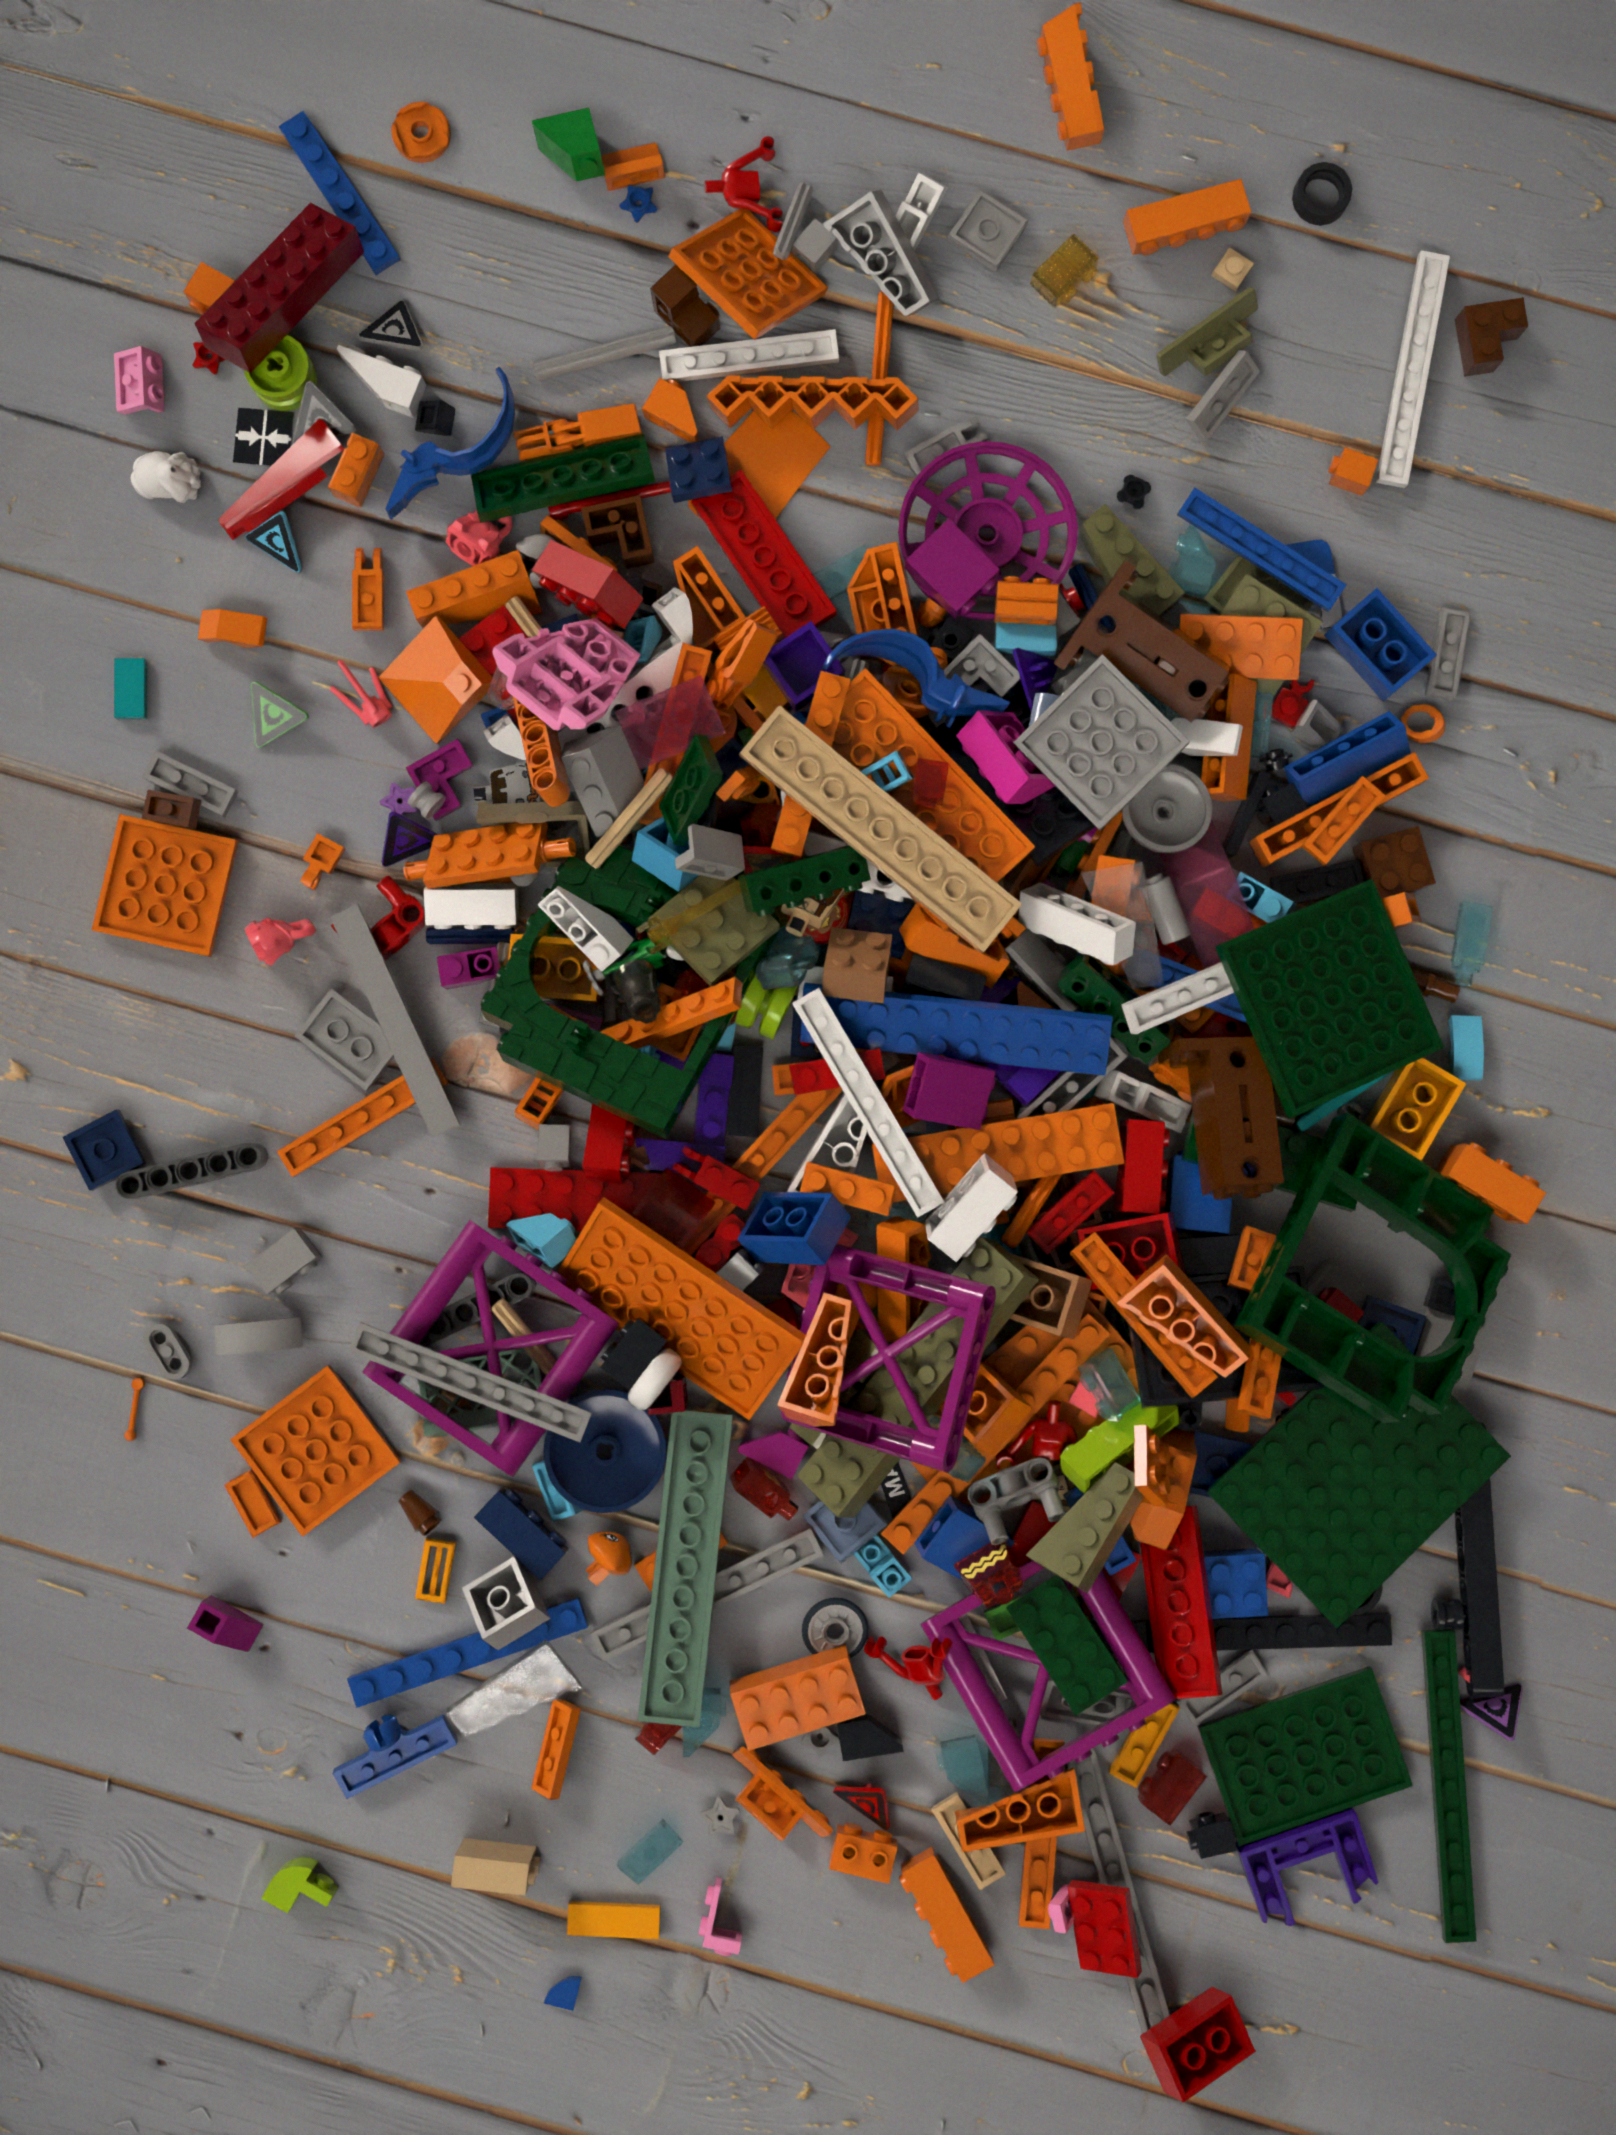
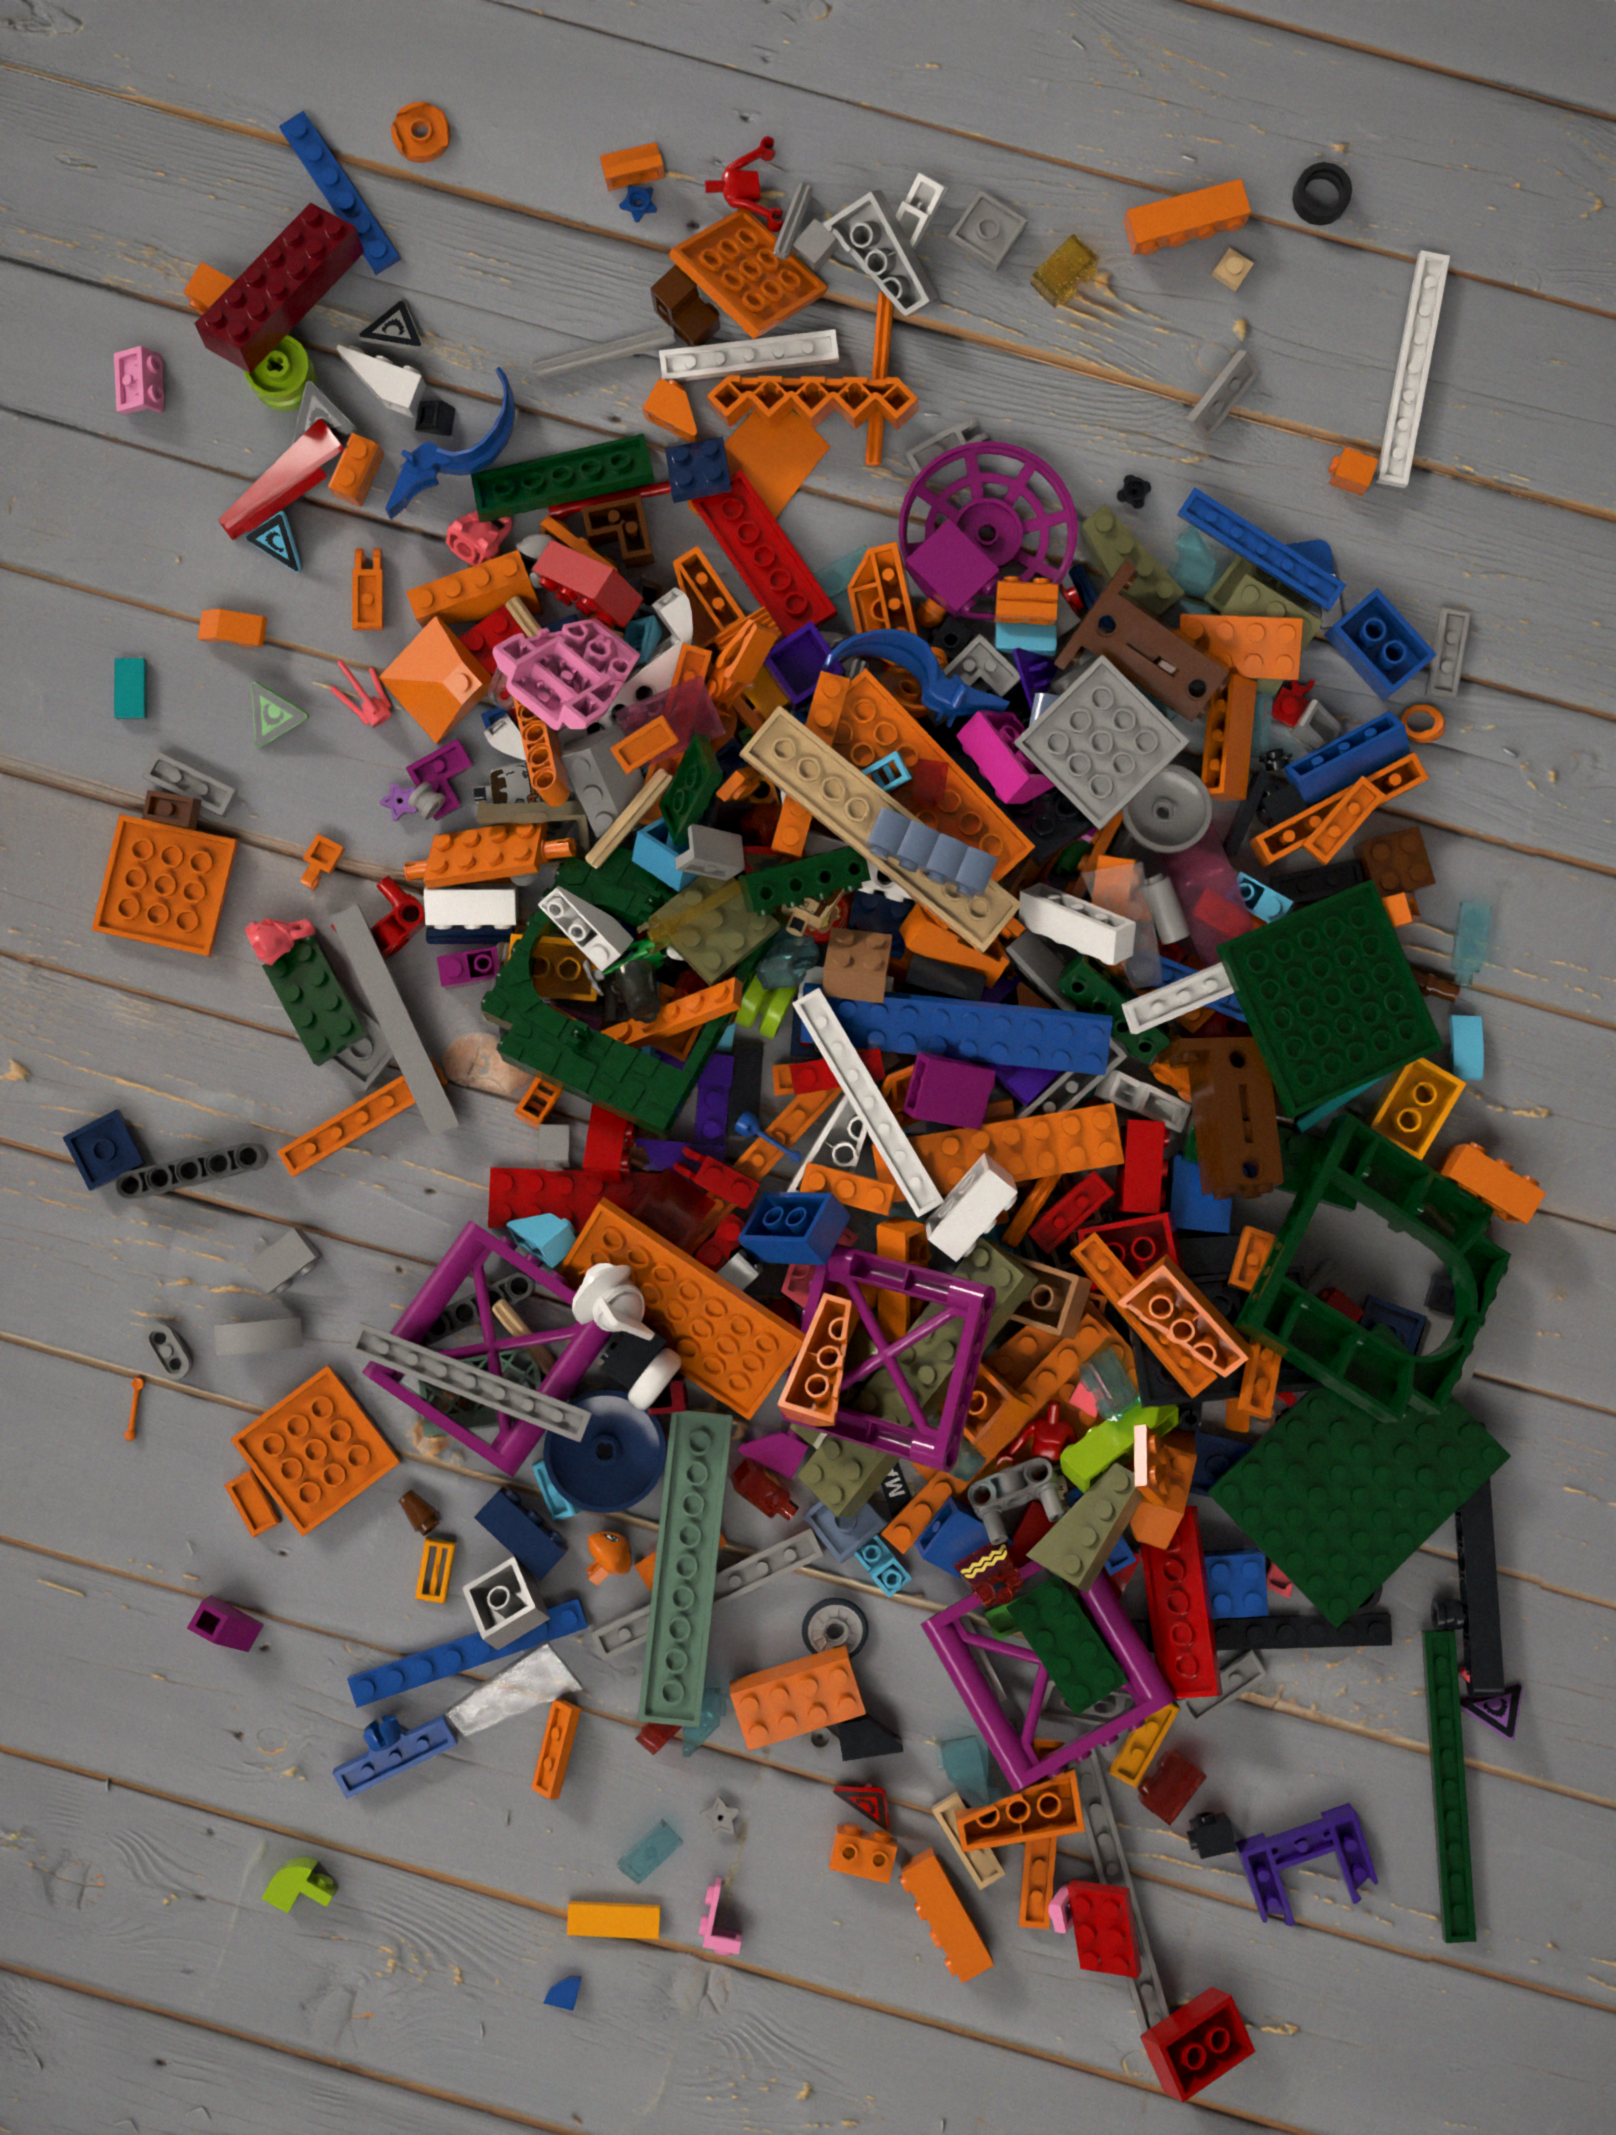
(166, 476): white hair -> none
(203, 361): red plate -> none
(262, 436): black sticker -> none
(315, 1000): none -> dark green plate
(404, 839): black piece -> none
(495, 1866): tan brick -> none
(570, 143): green slope -> none
(595, 428): orange arm -> none
(611, 1301): none -> white helmet
(644, 744): none -> orange tile
(749, 1125): none -> blue hinge
(773, 1801): orange bracket -> none
(921, 1664): red piece -> none
(931, 852): none -> sand blue brick
(1071, 79): orange wedge -> none
(1209, 737): white slope -> none
(1212, 339): olive bracket -> none
(1304, 1755): dark green plate -> none
(1483, 329): reddish brown brick -> none

